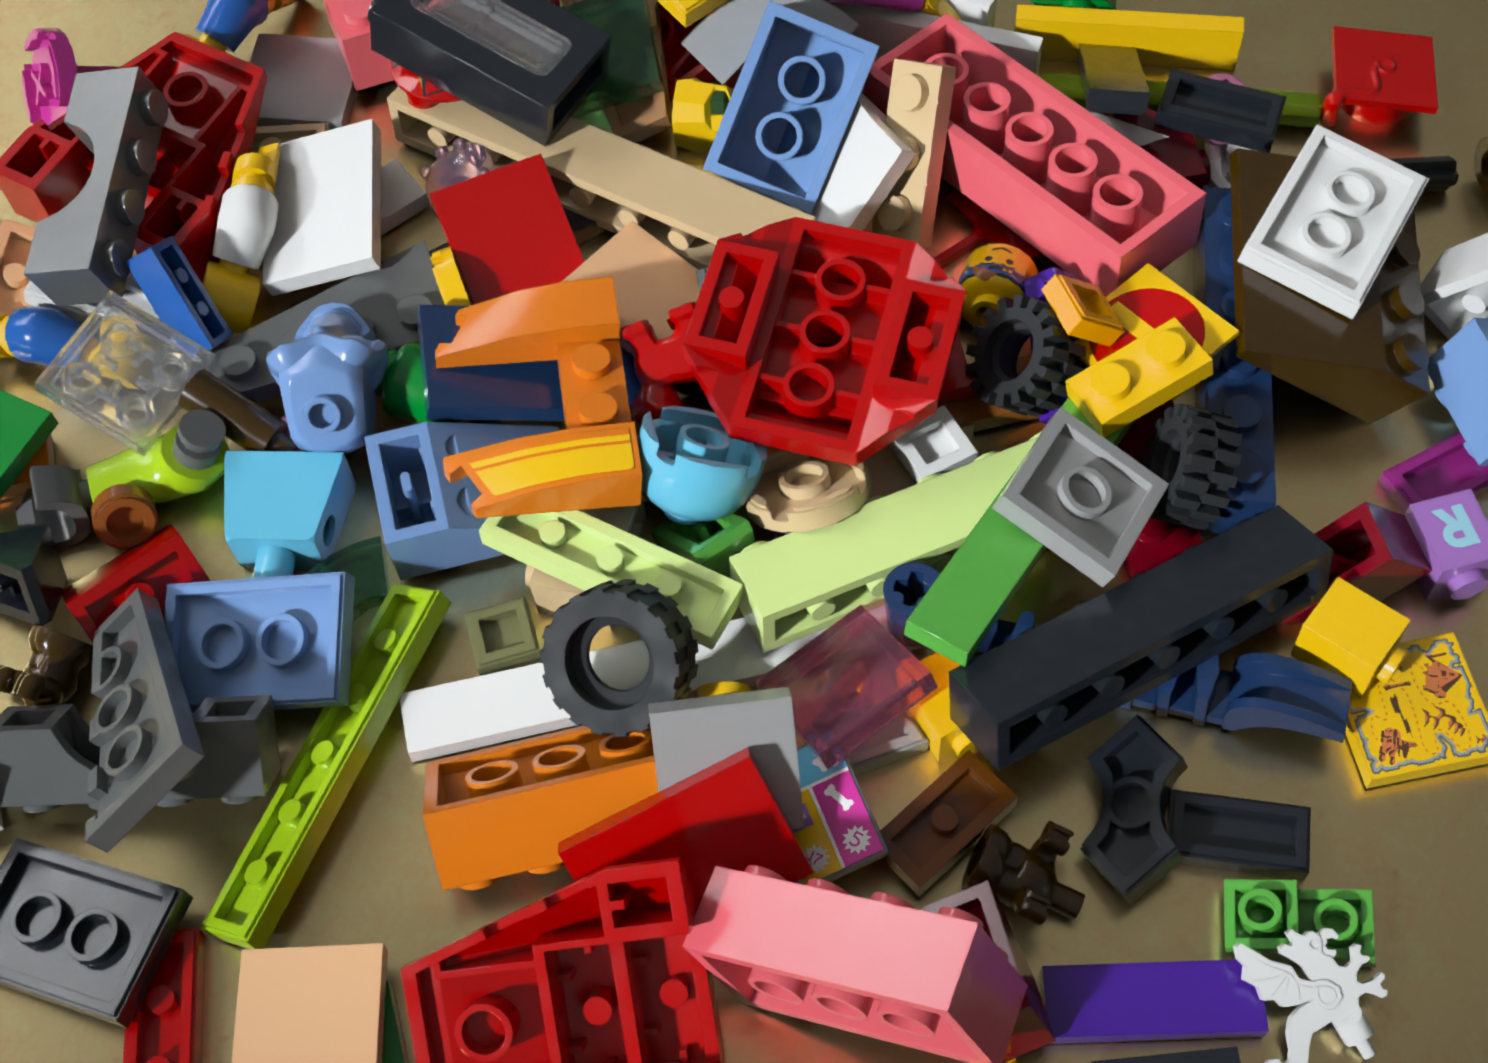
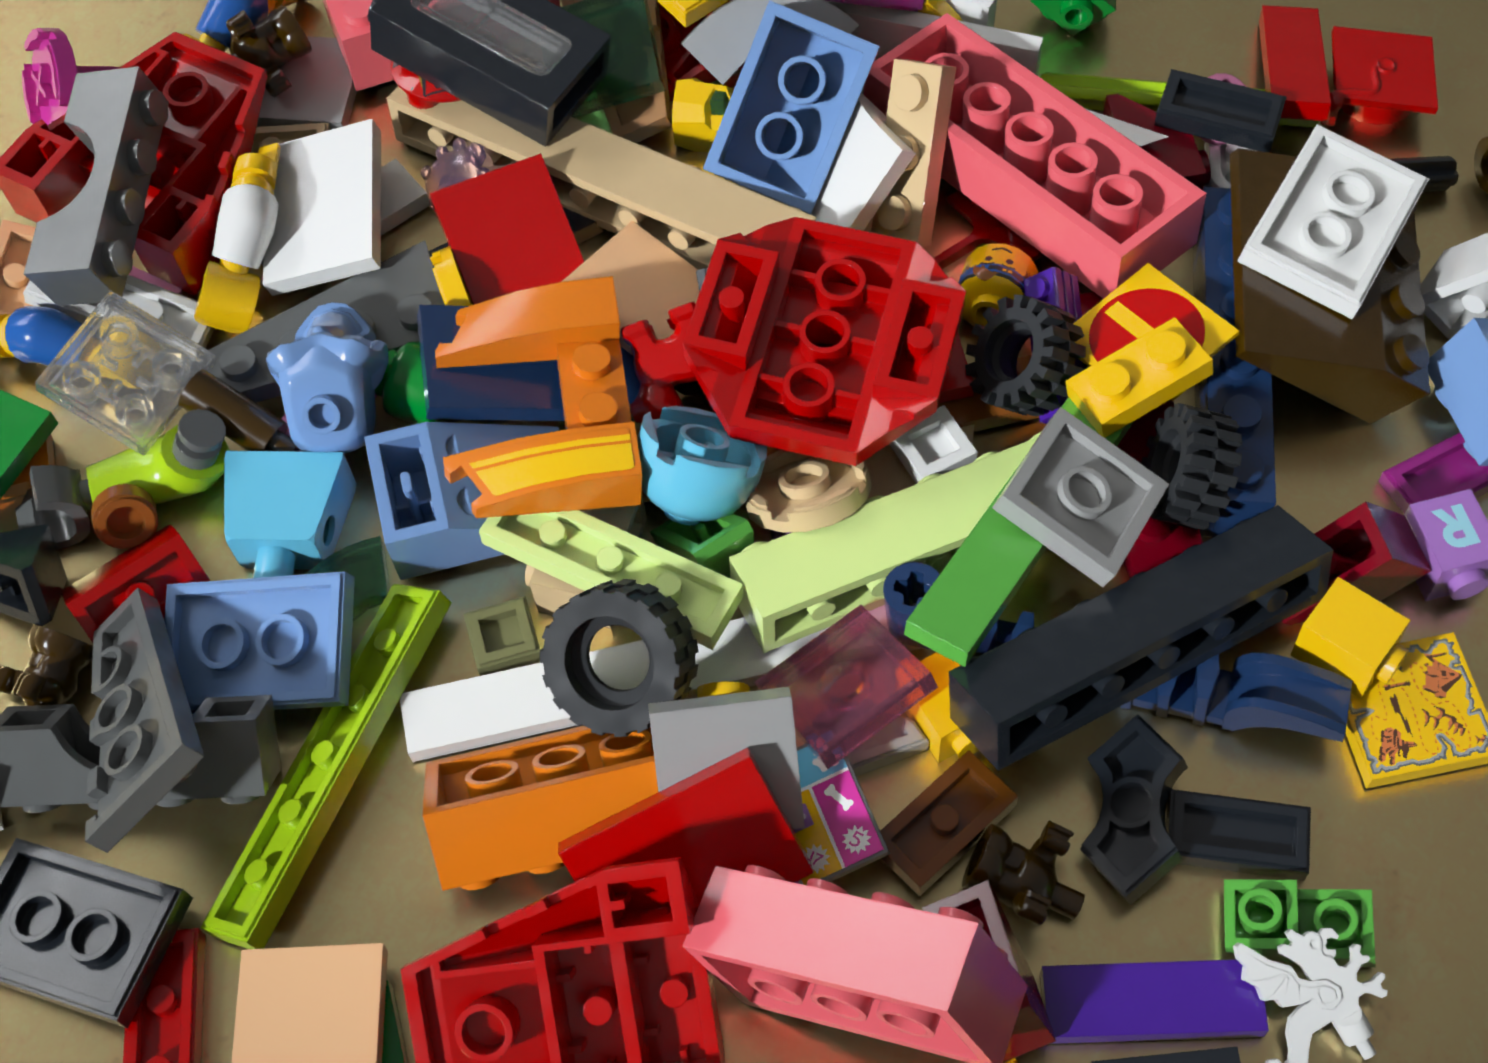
(178, 293): blue piece -> none
(269, 44): none -> dark brown piece
(1083, 310): light orange tile -> none
(1112, 79): tile -> none
(1157, 36): yellow tile -> none
(1295, 61): none -> red tile

